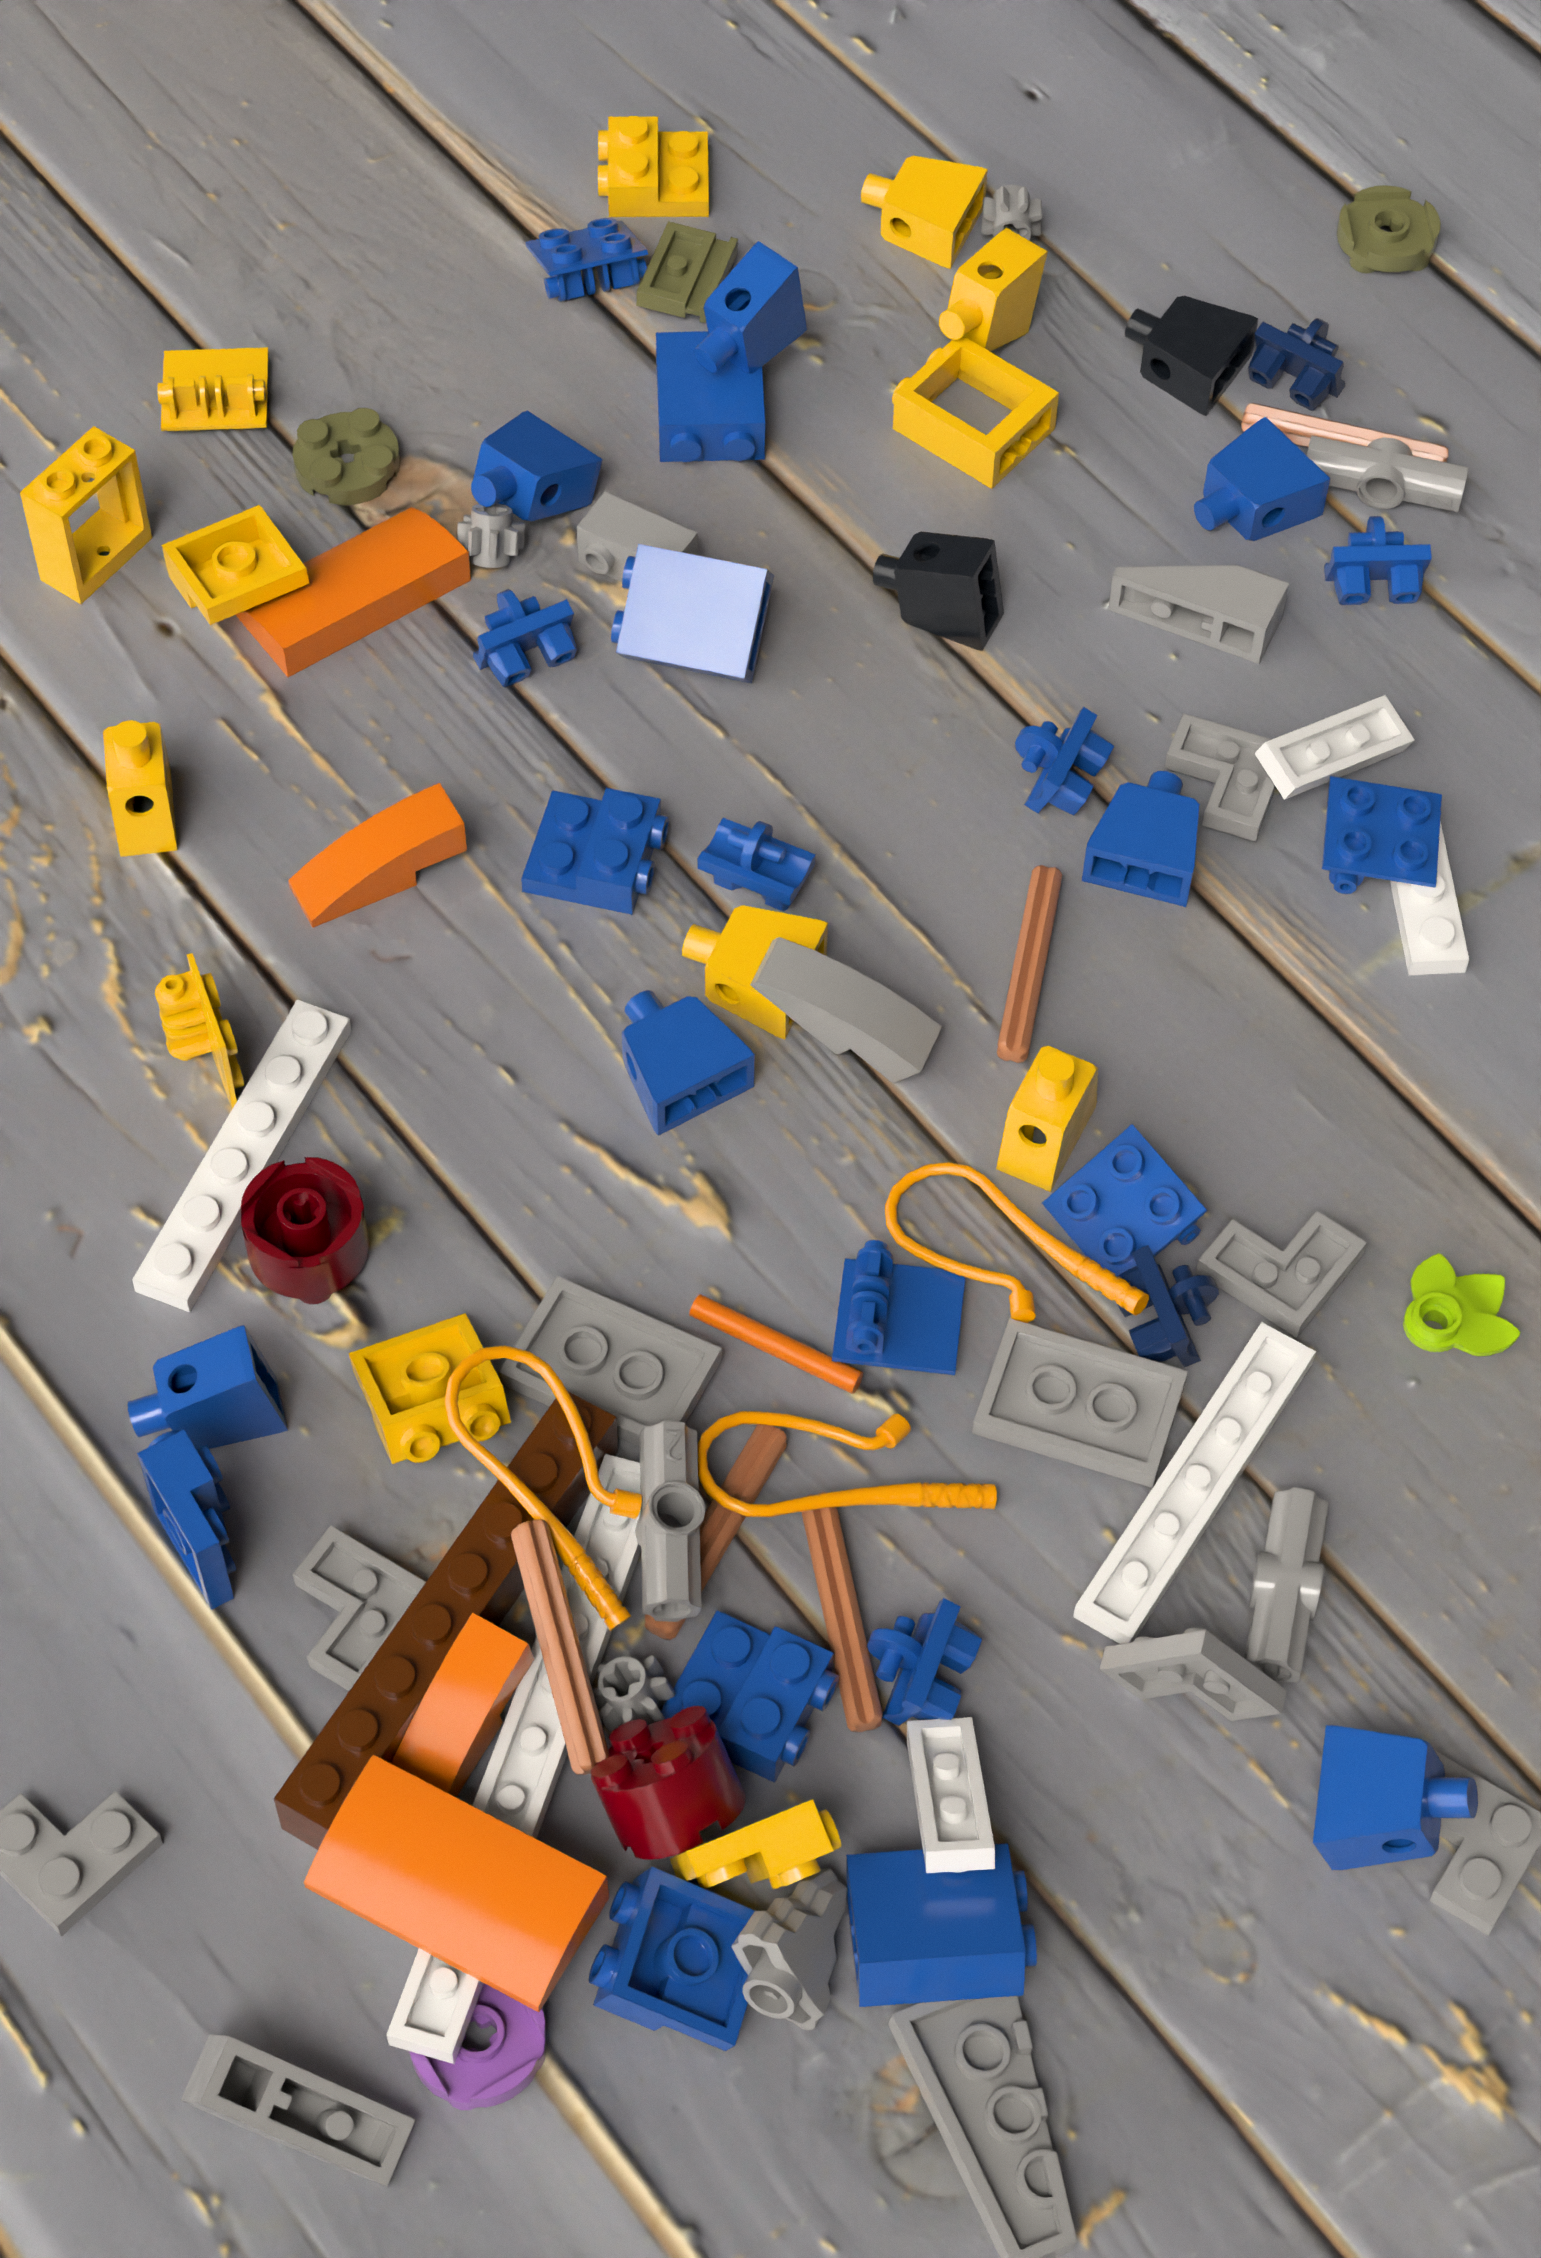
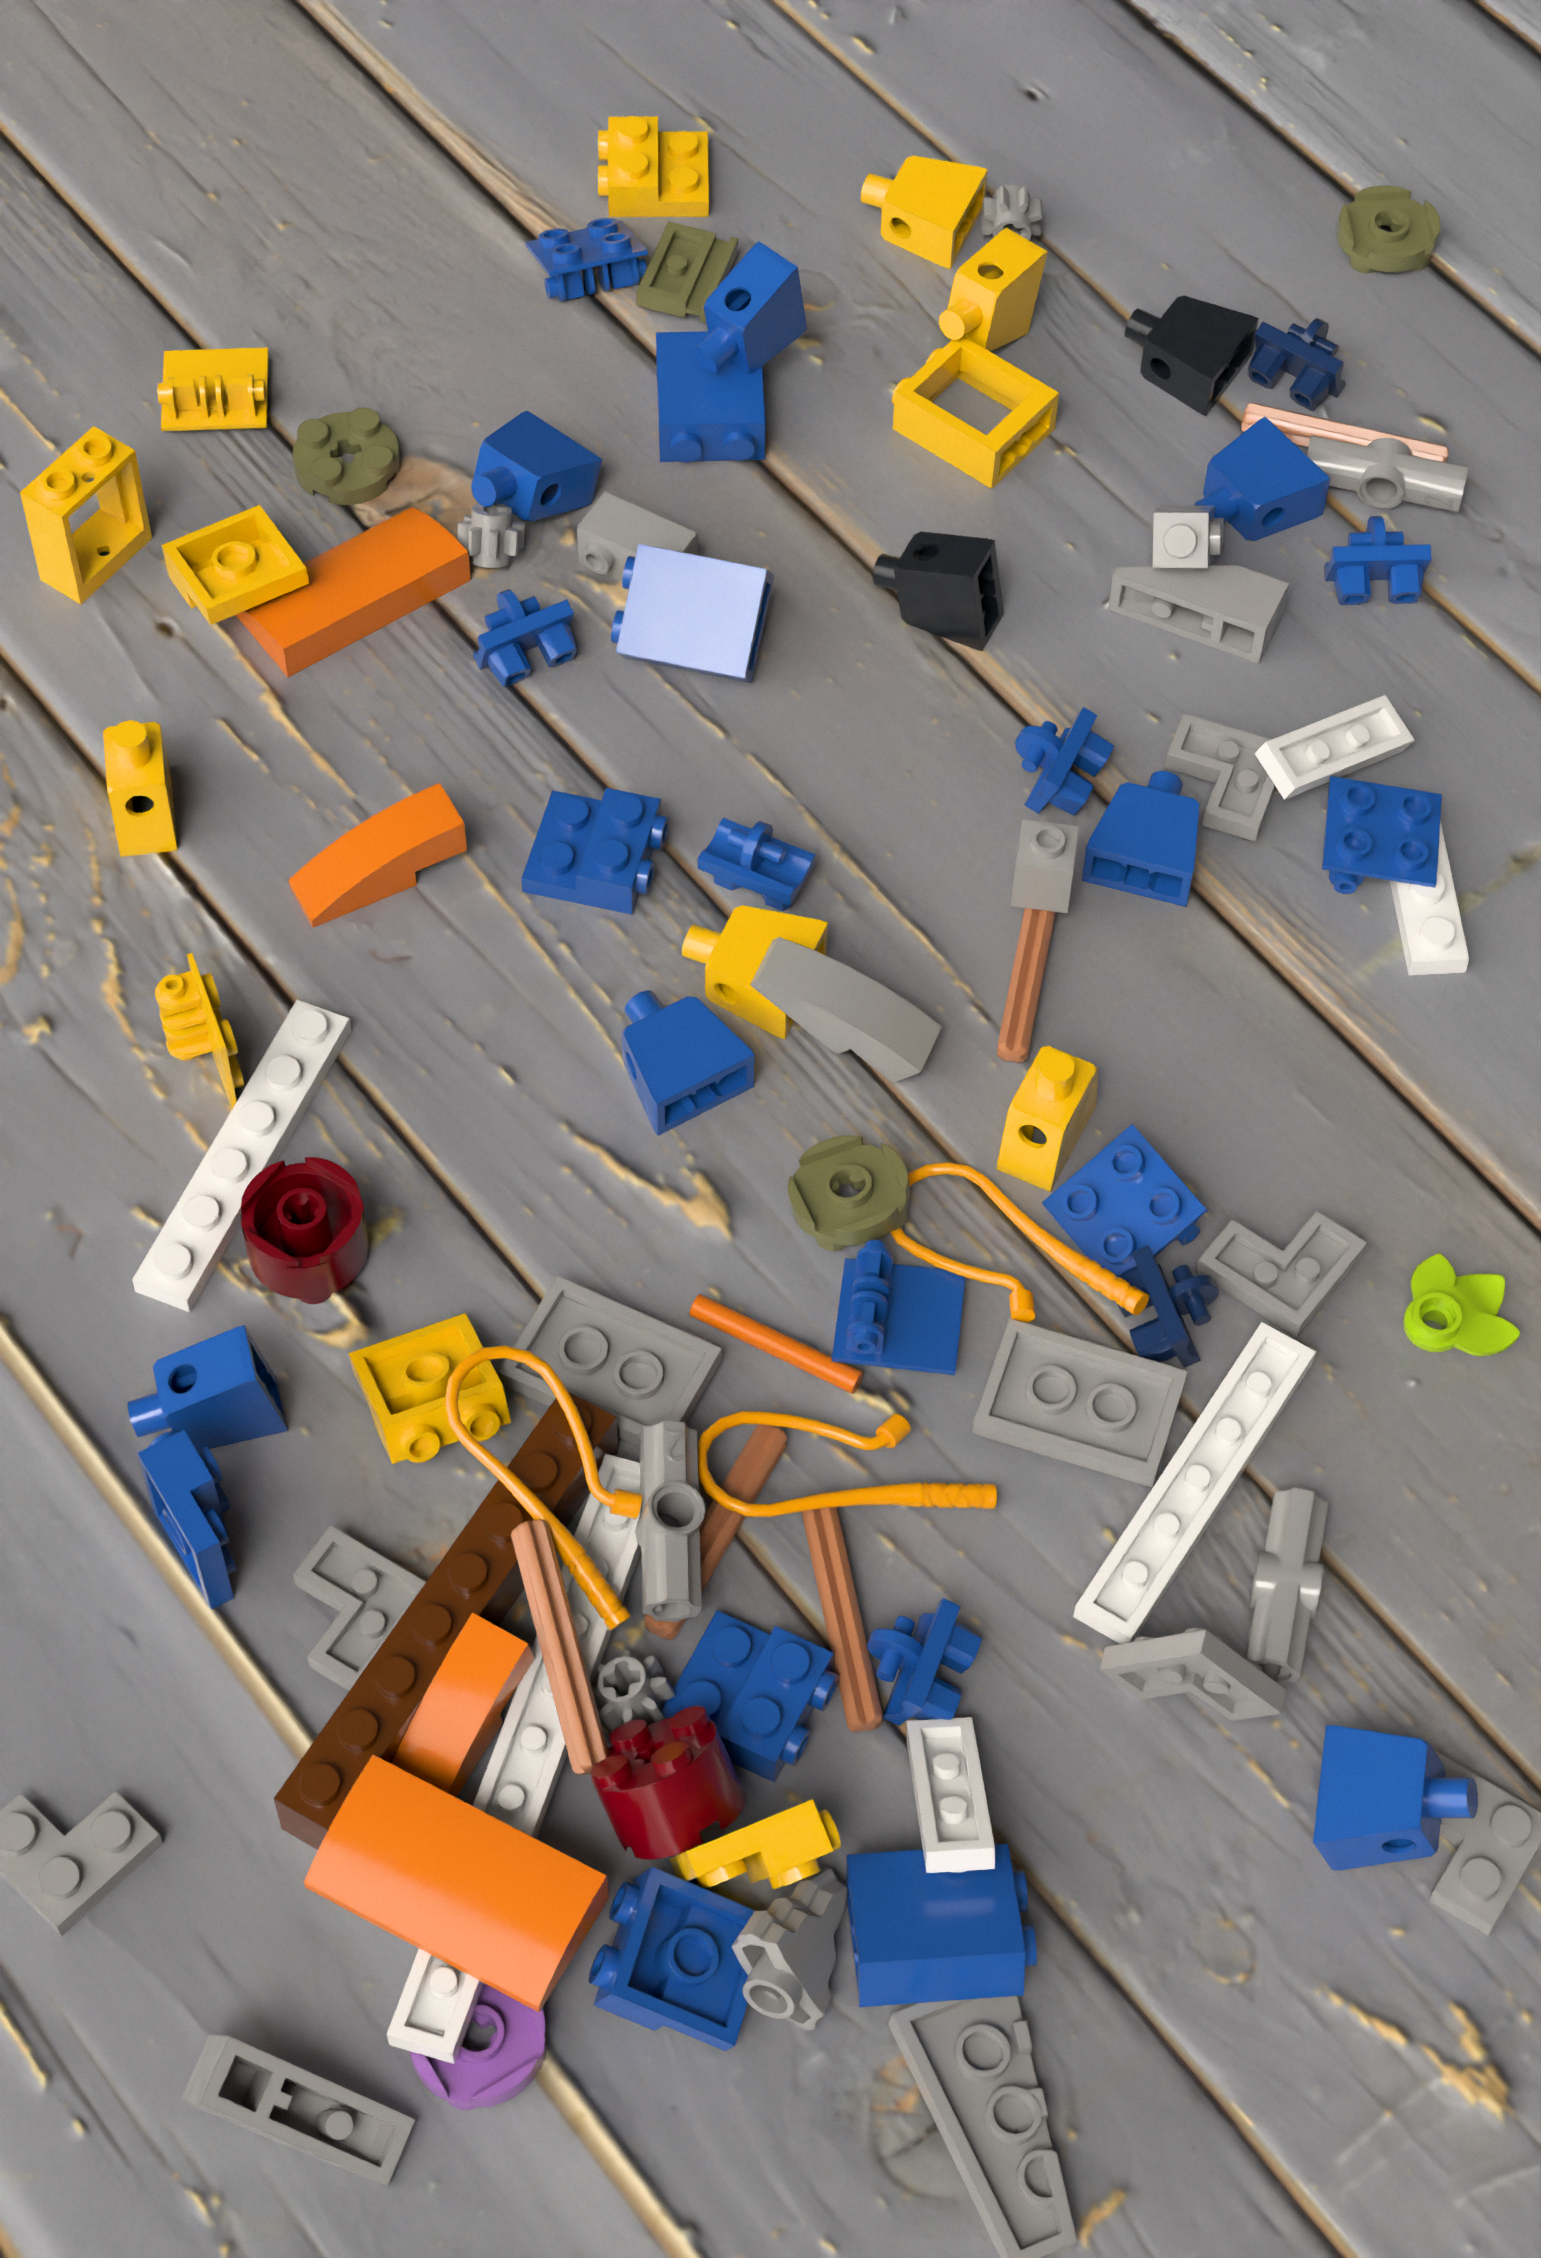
(855, 1219): none -> olive plate
(1044, 866): none -> light grey brick
(1186, 536): none -> brick

